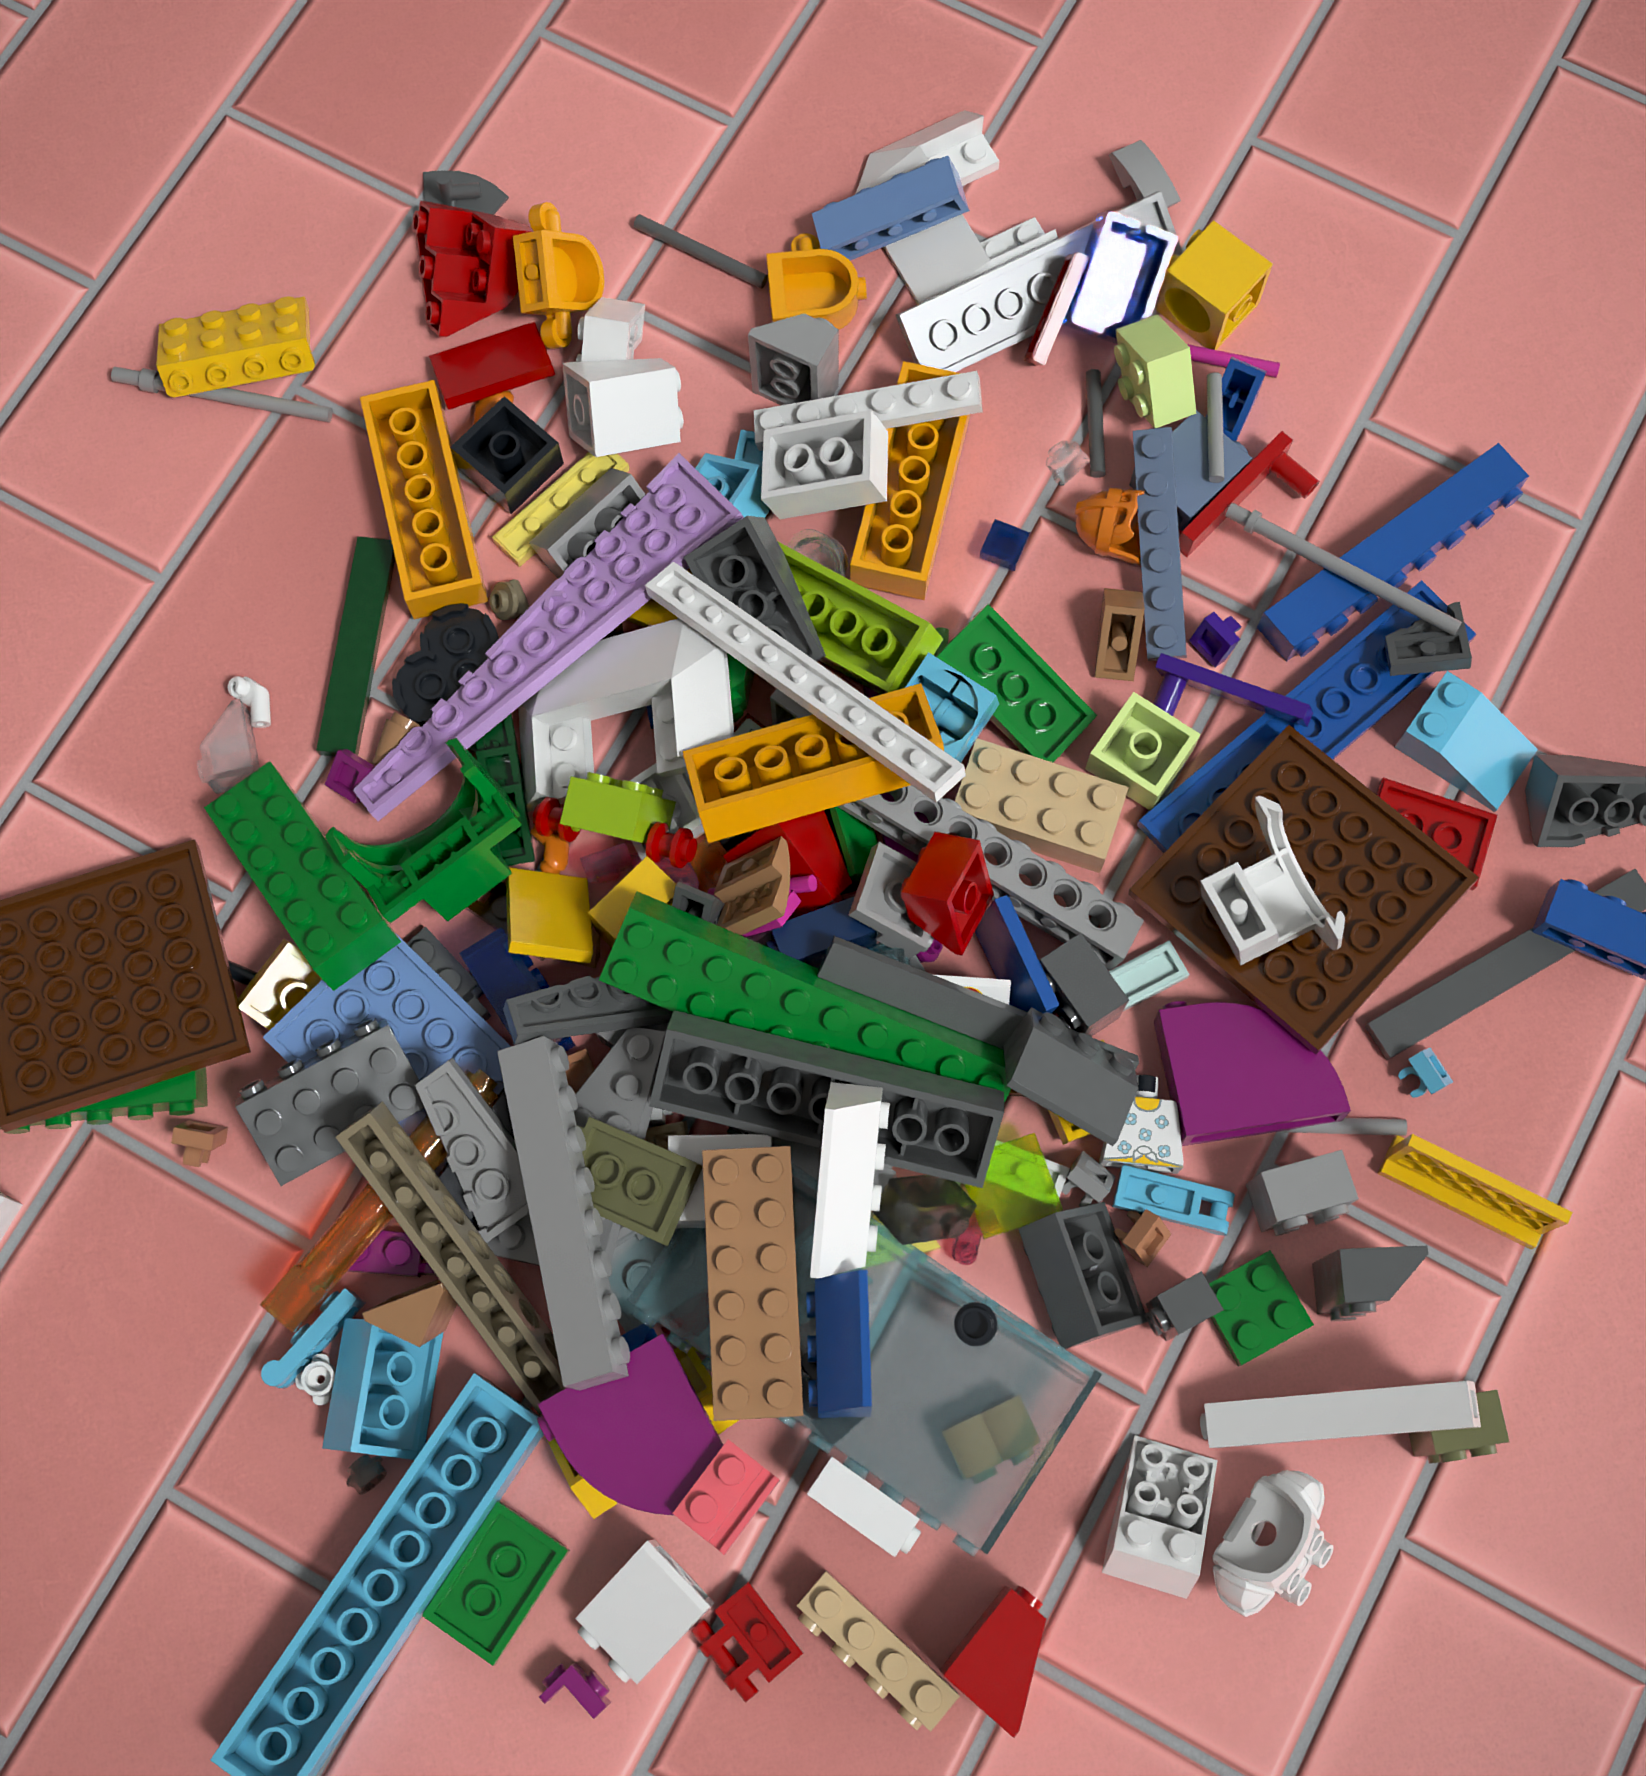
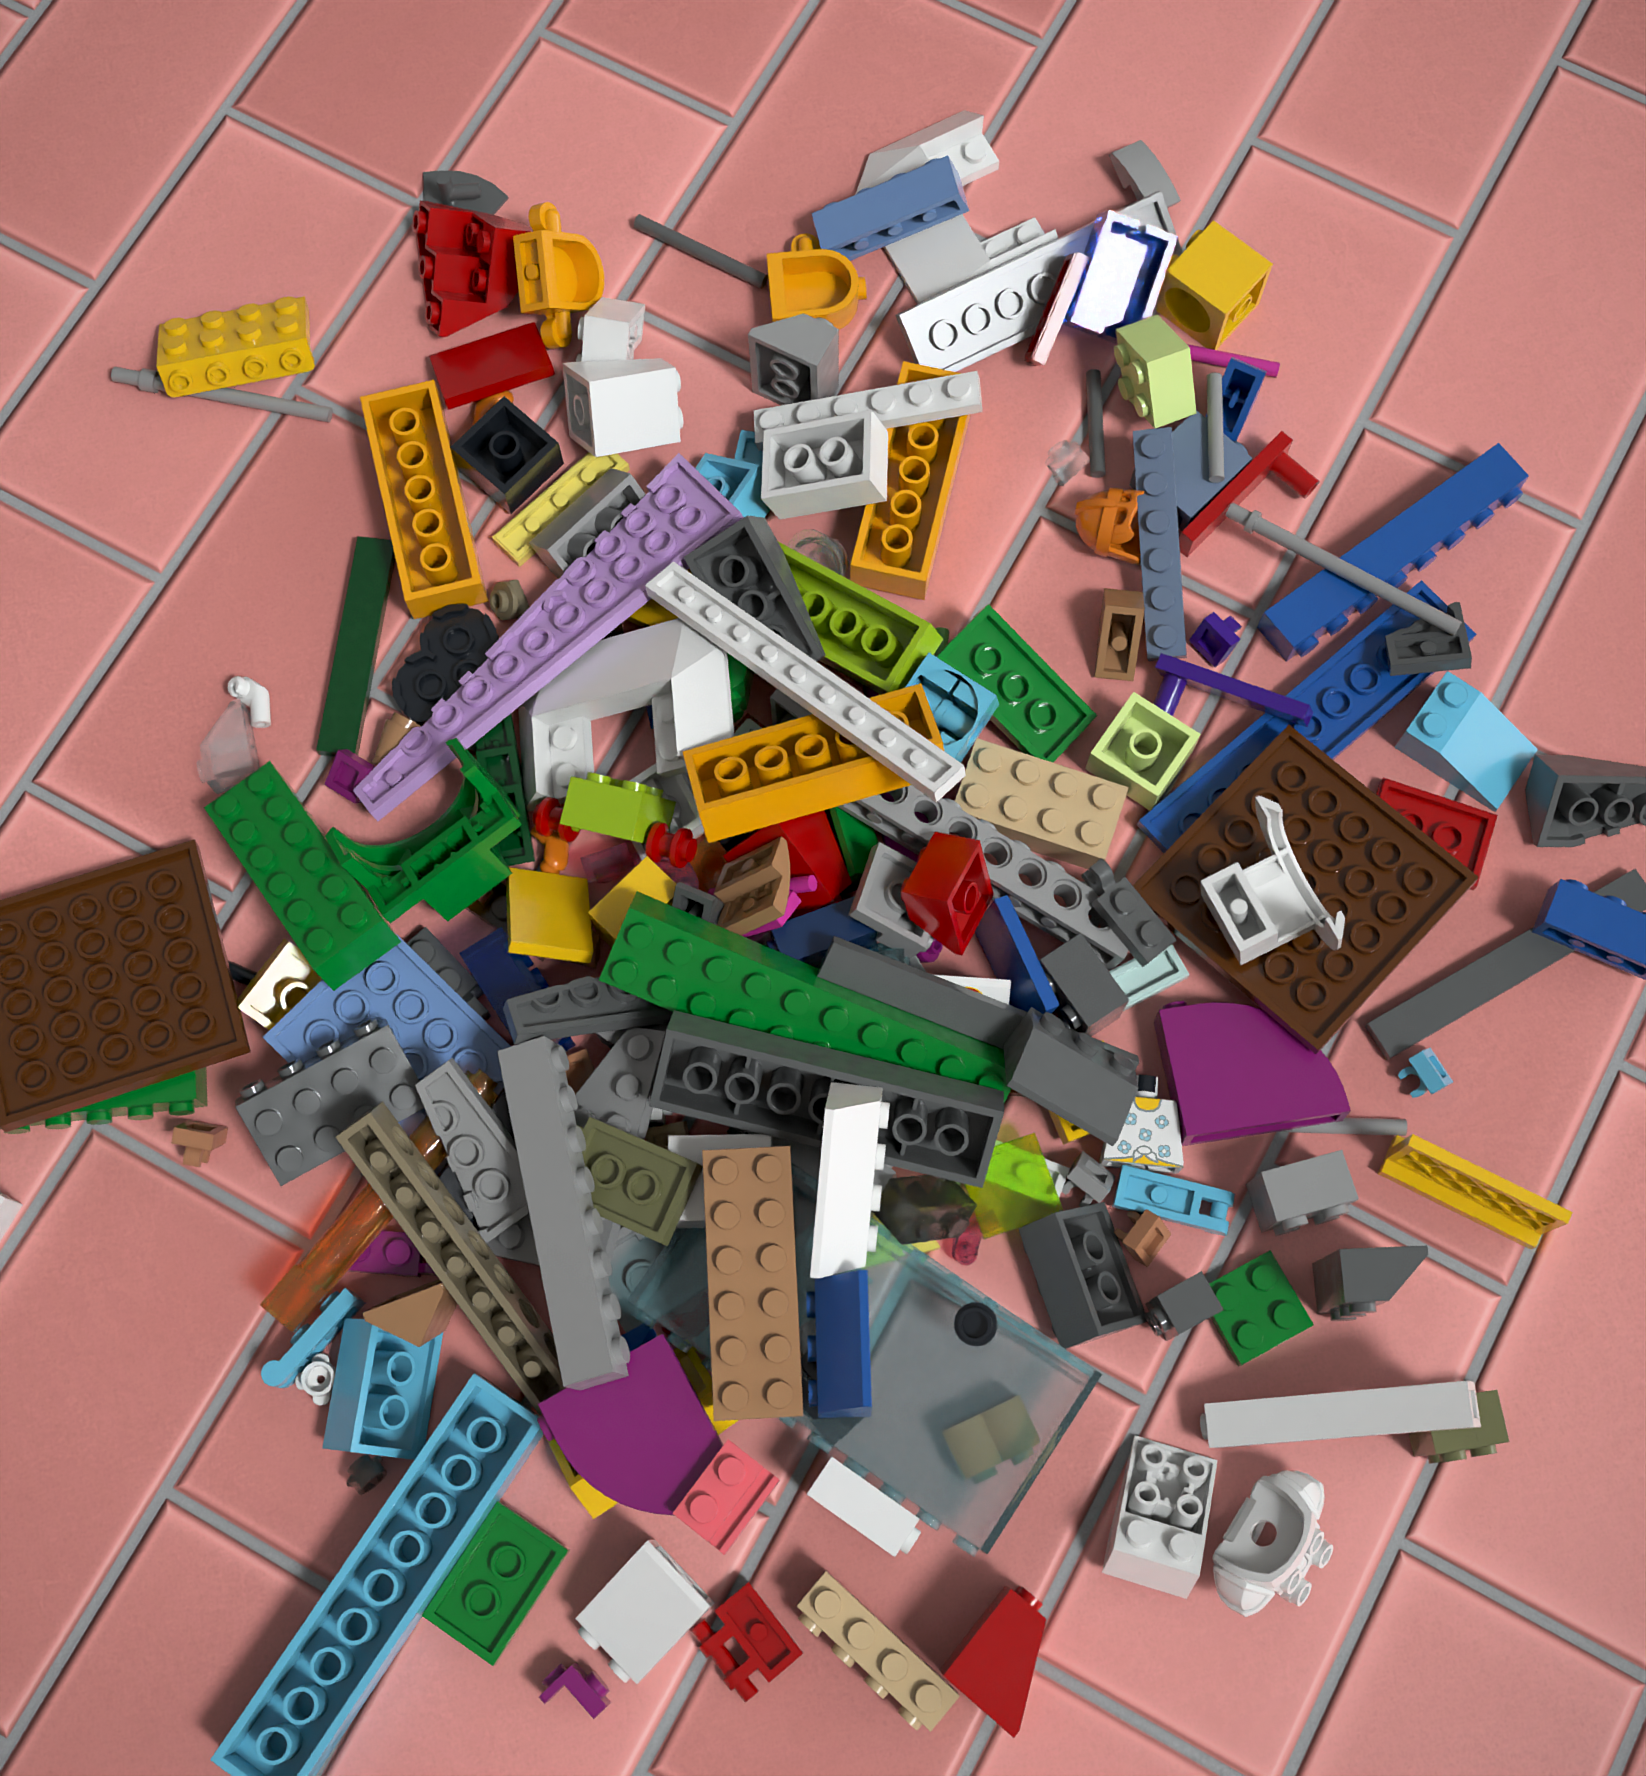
(1004, 545): clear blue plate -> none
(1127, 914): none -> dark grey plate

